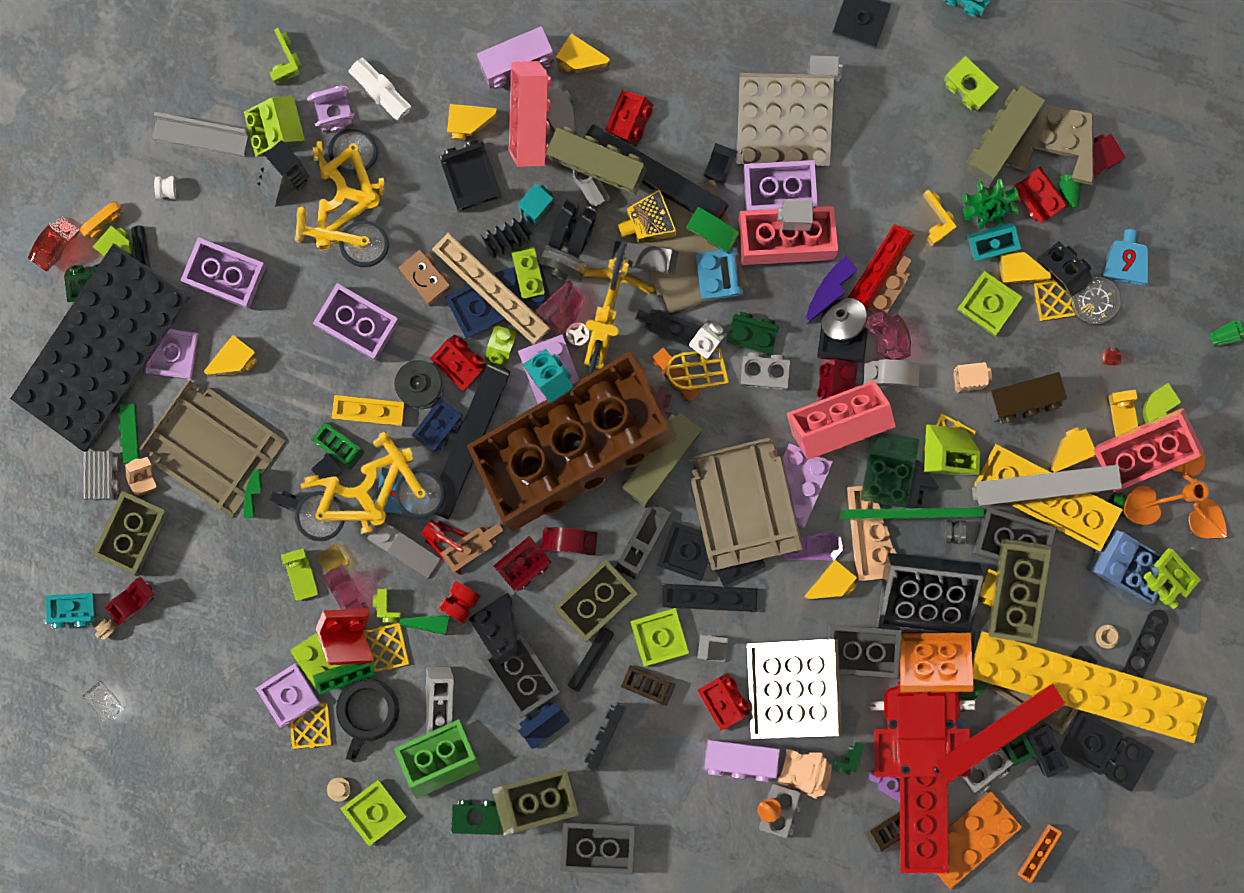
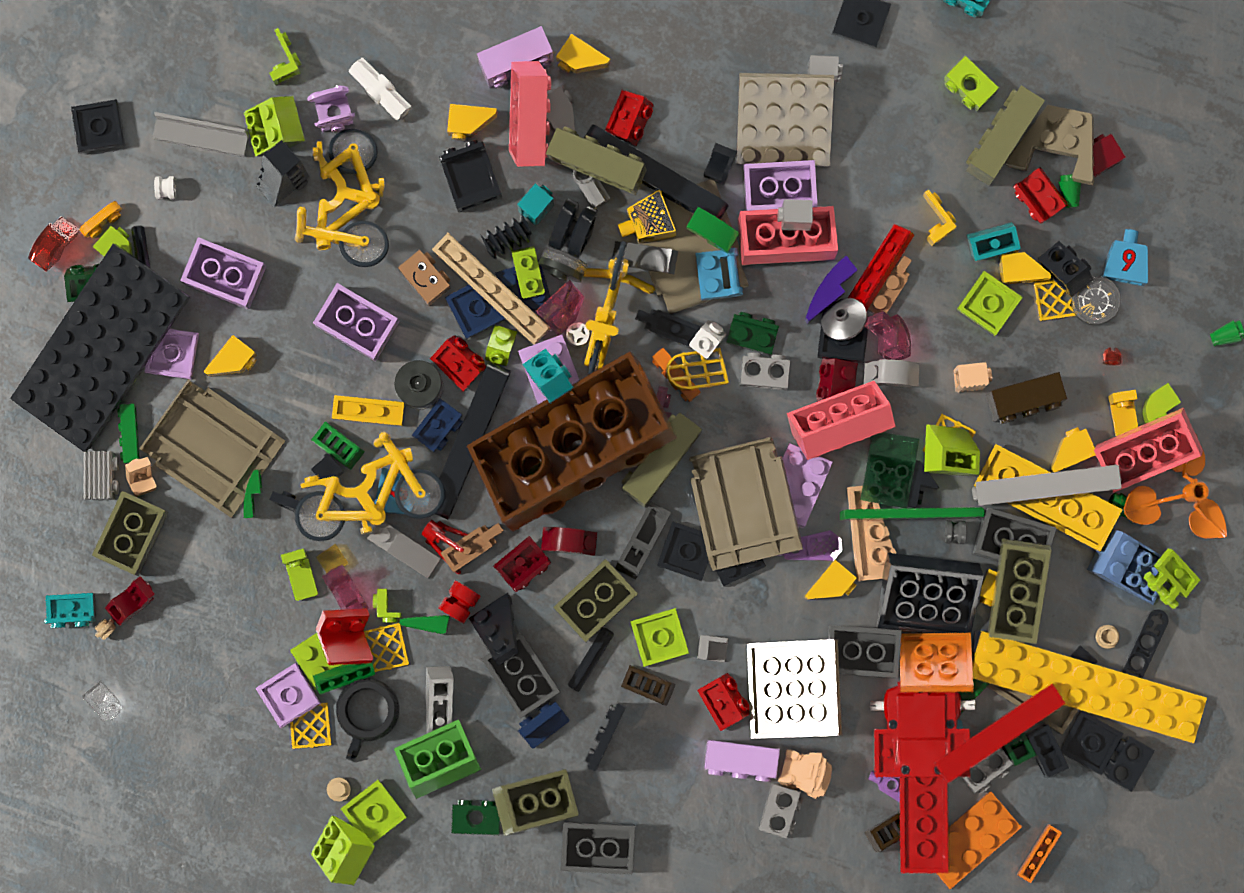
(98, 126): none -> black plate
(342, 851): none -> lime slope
(709, 598): black tile -> none
(769, 810): orange tile -> none
(853, 755): dark green bracket -> none
(990, 203): green gear -> none

